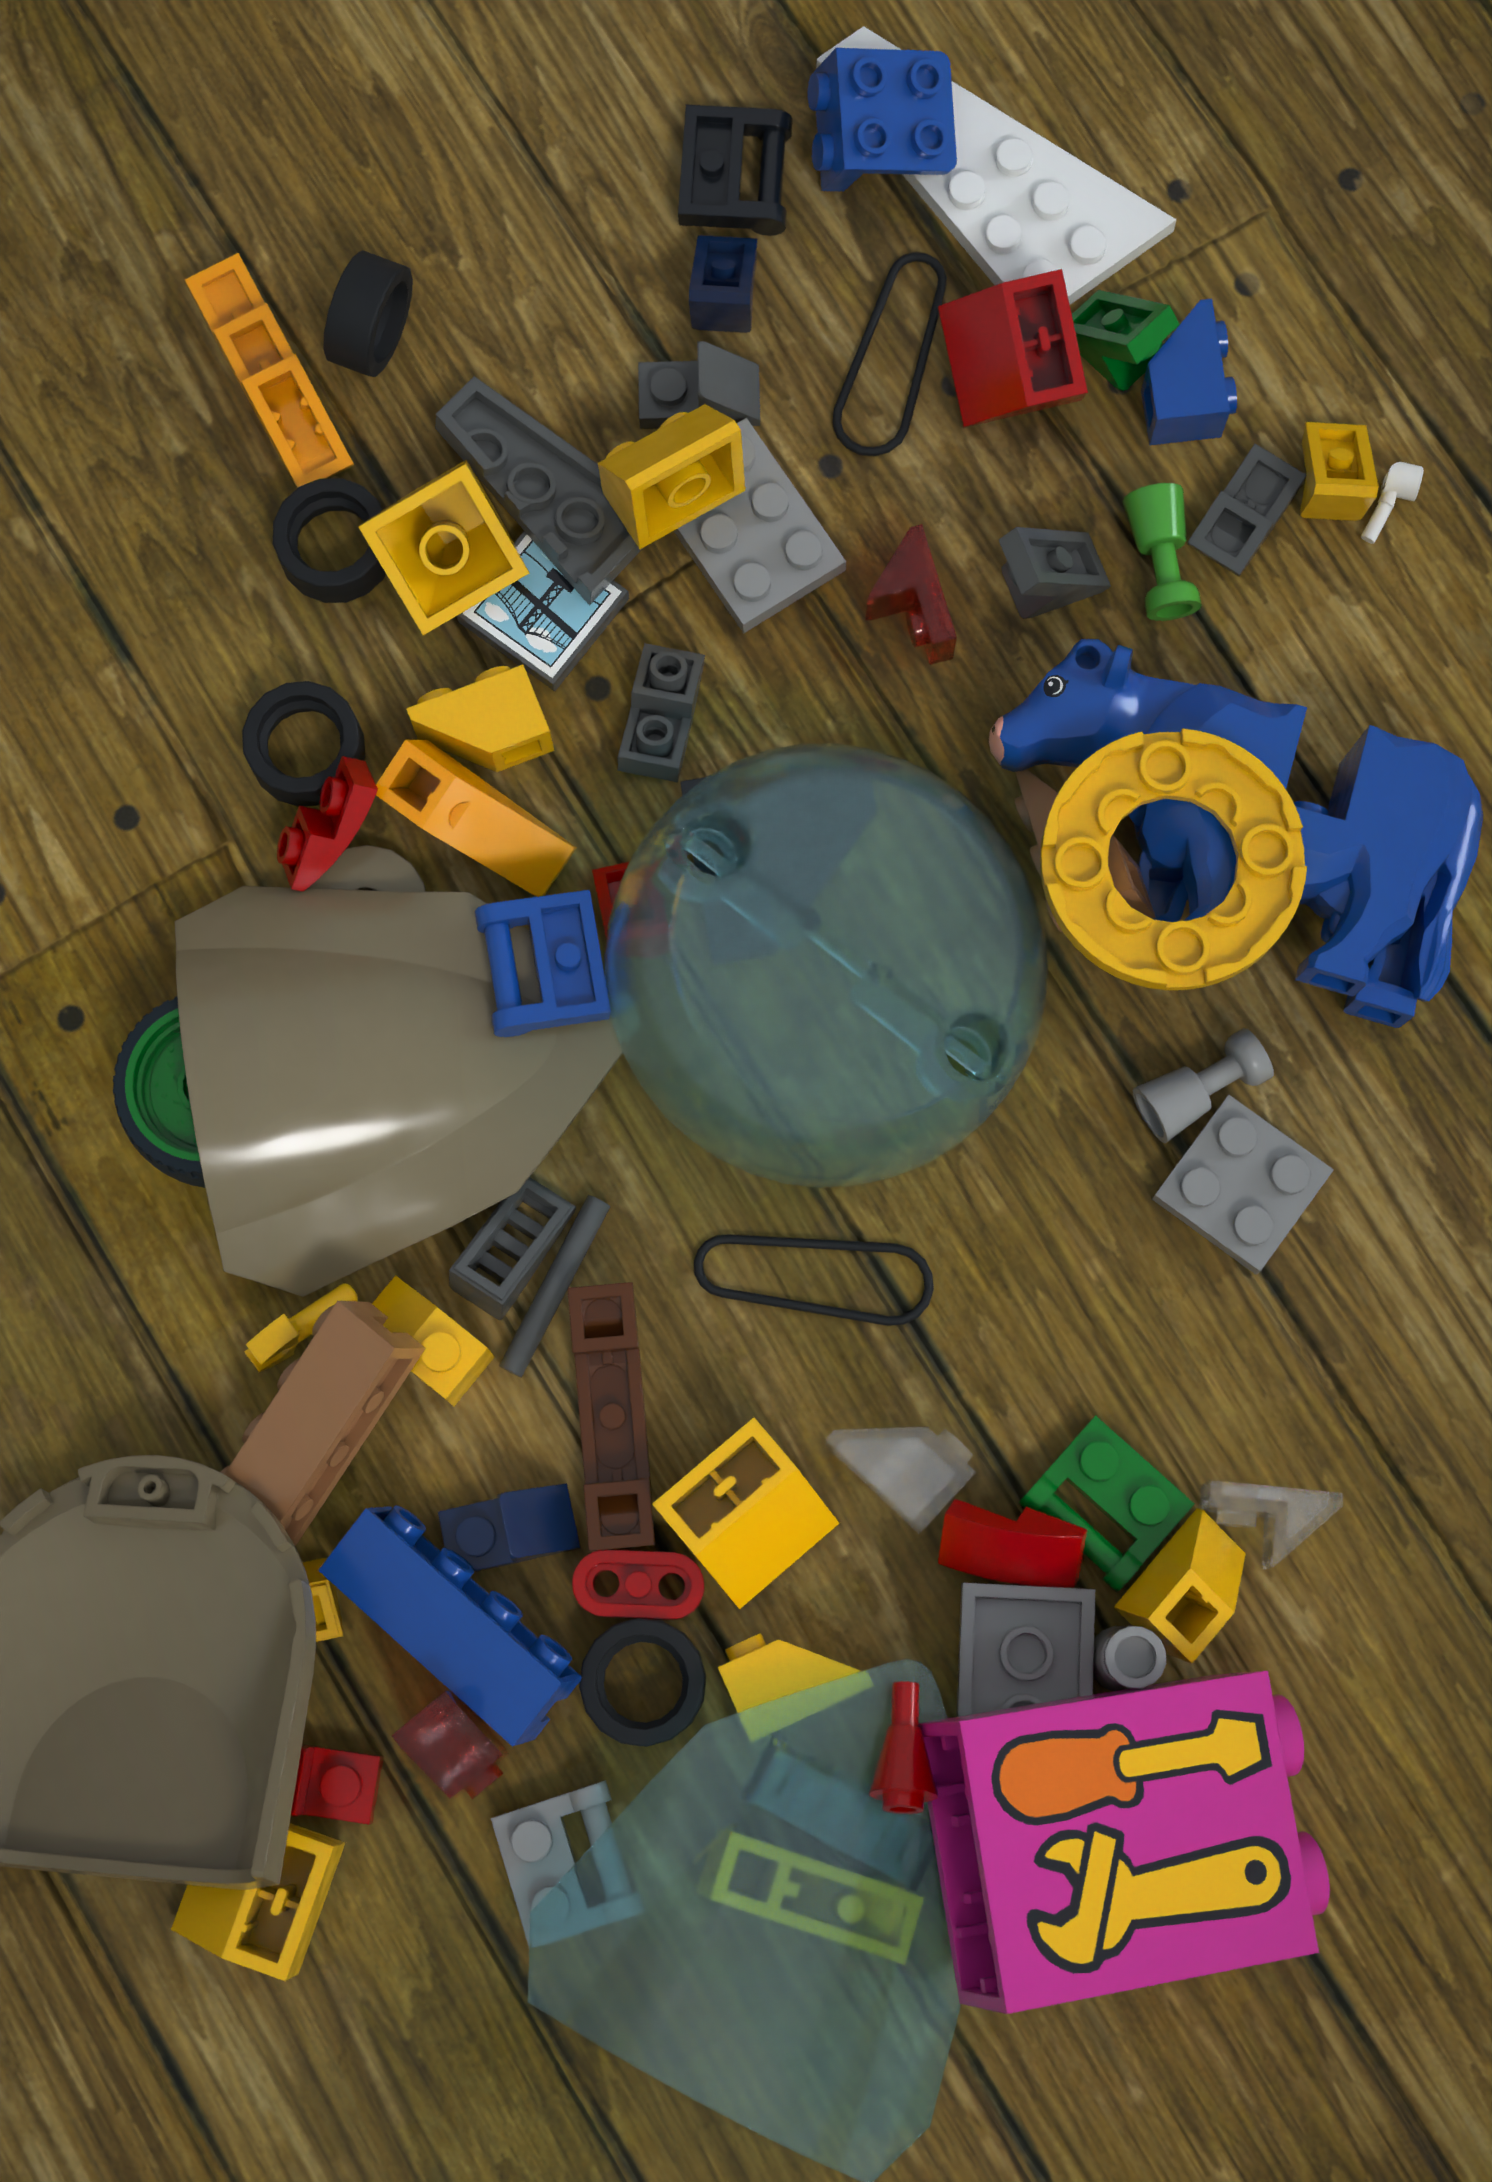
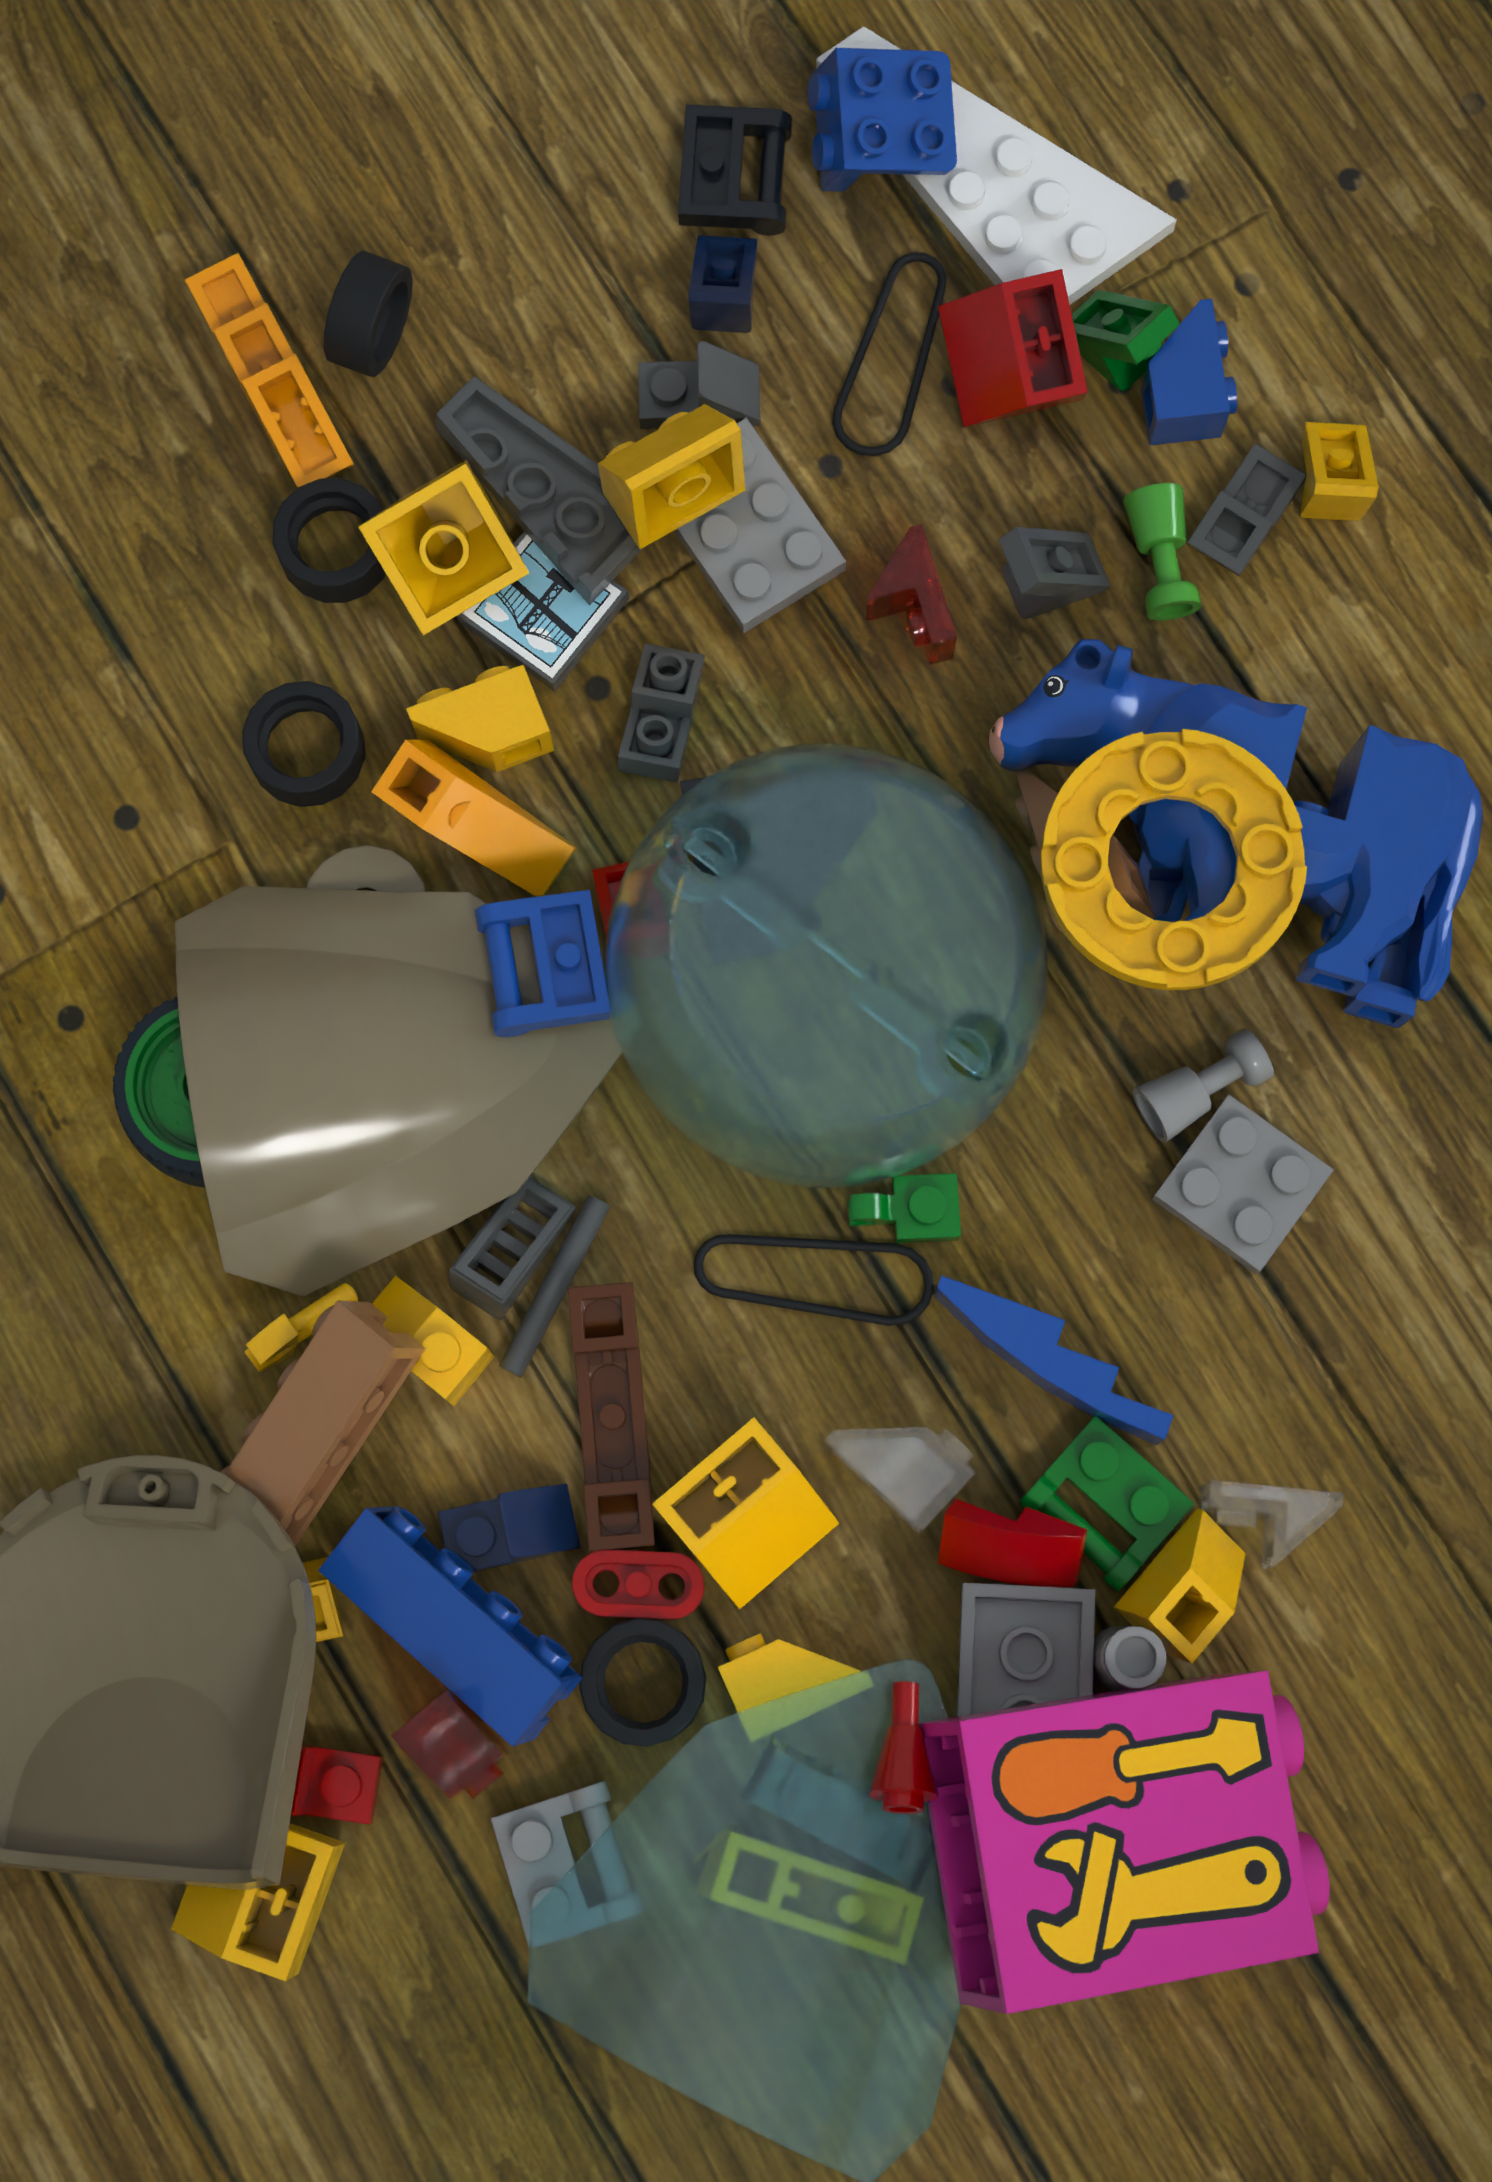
(324, 834): red slope -> none
(920, 1208): none -> green plate
(1029, 1344): none -> blue slope
(1400, 482): white hand -> none

